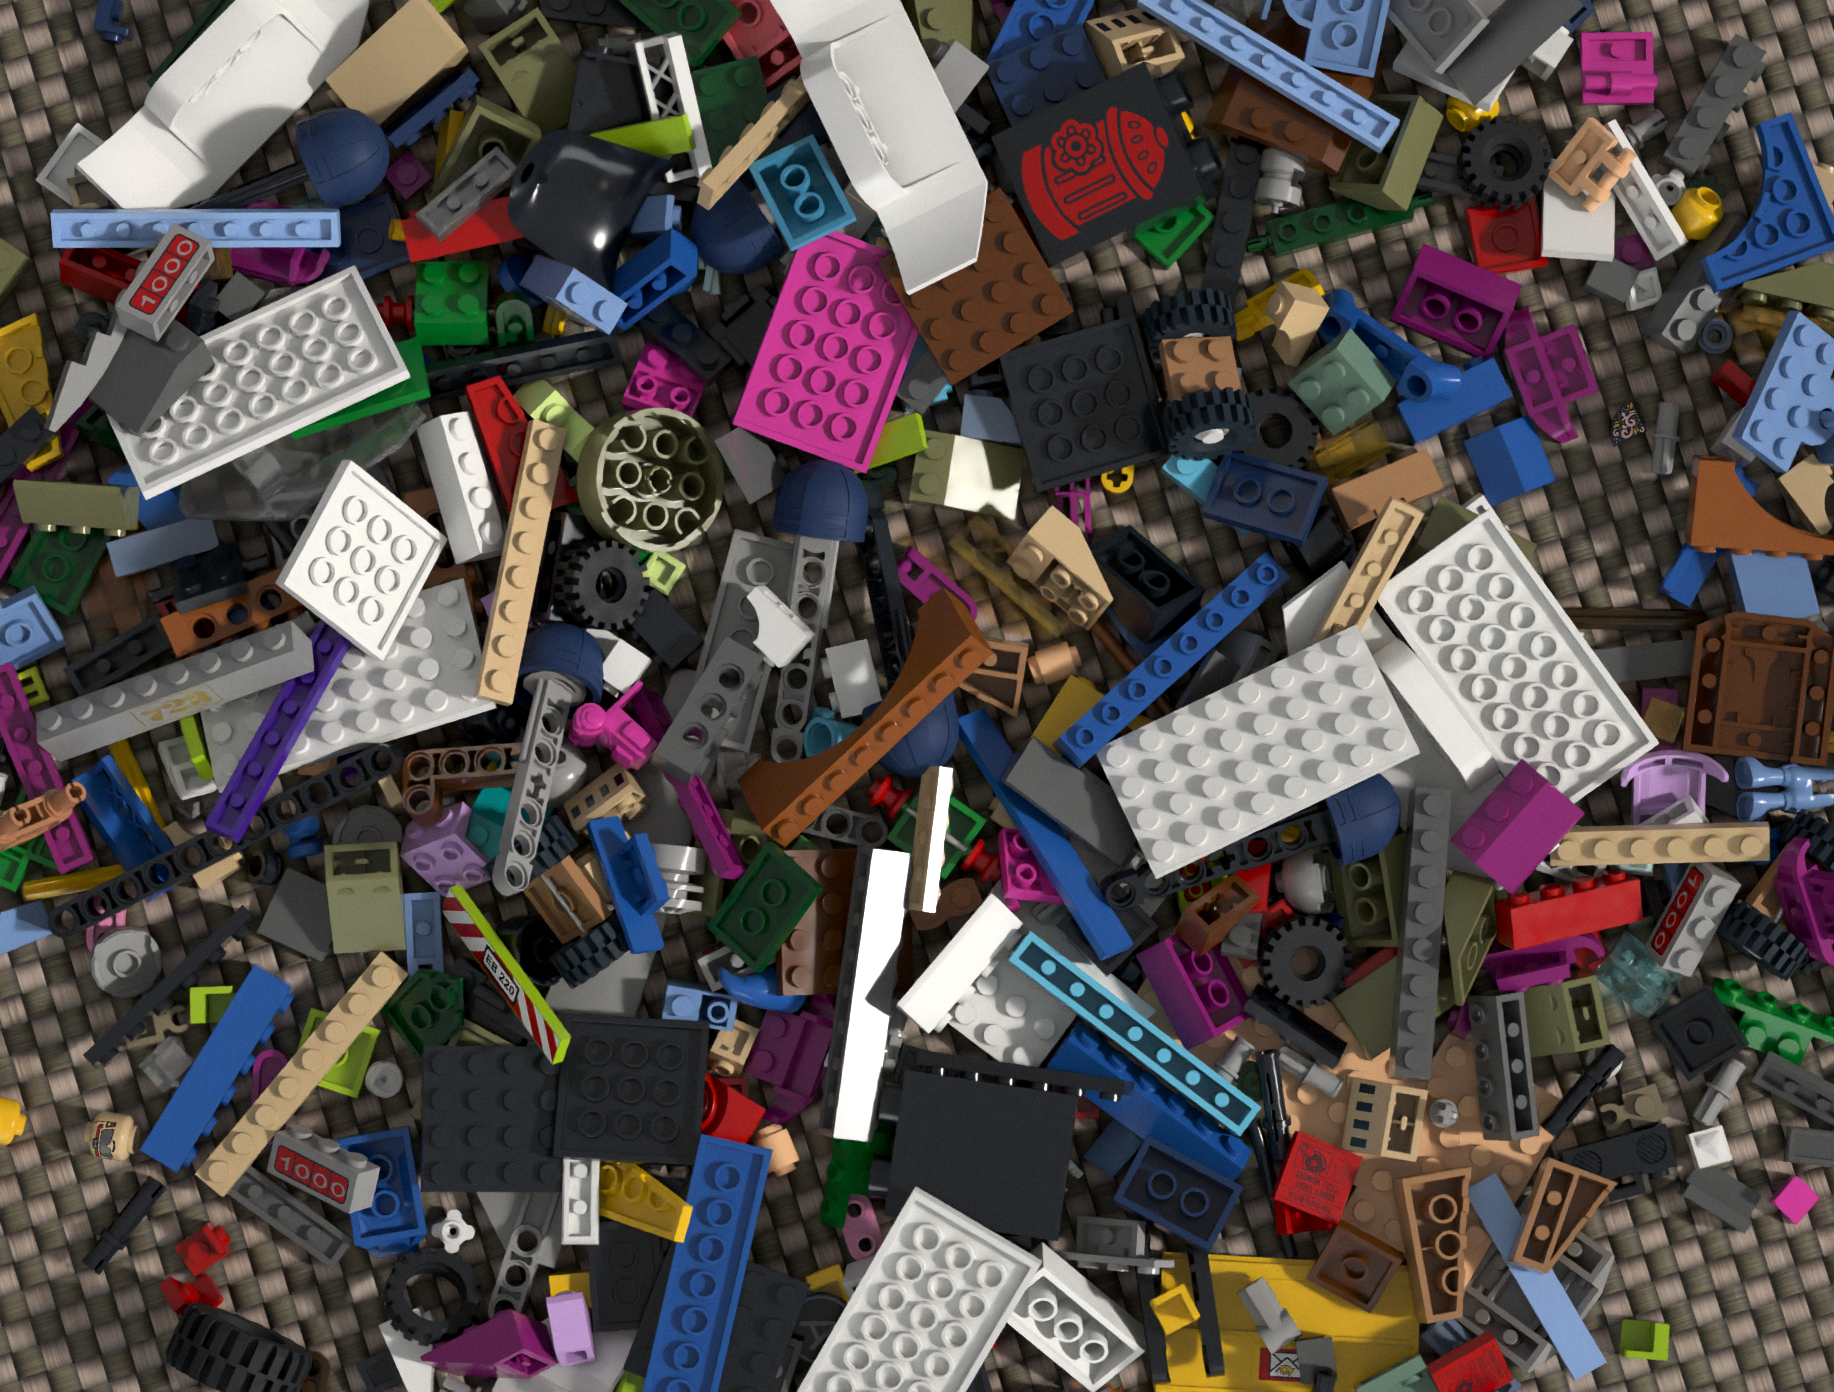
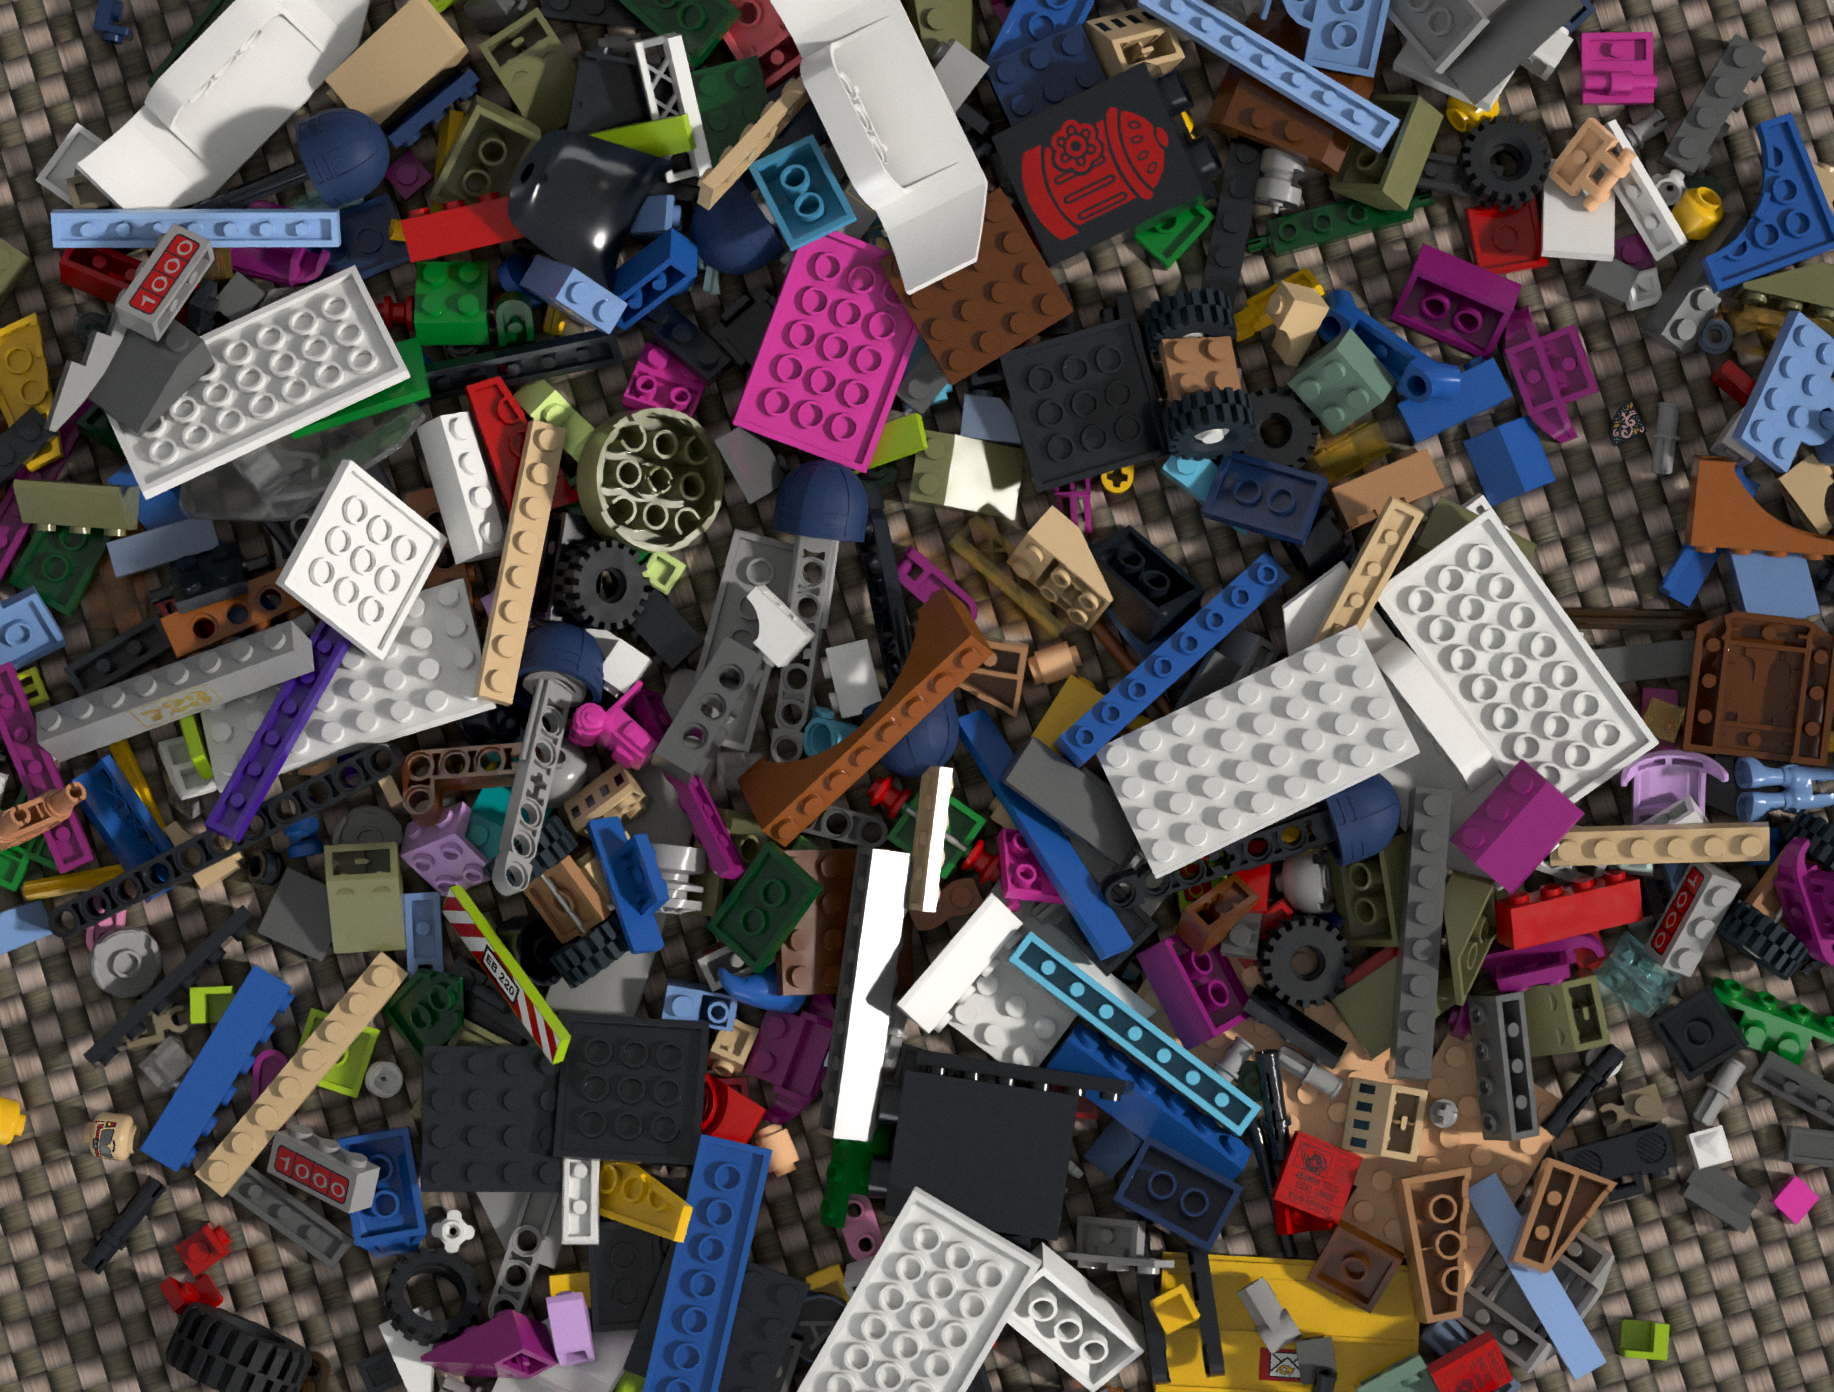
(467, 195): flat silver tile -> none

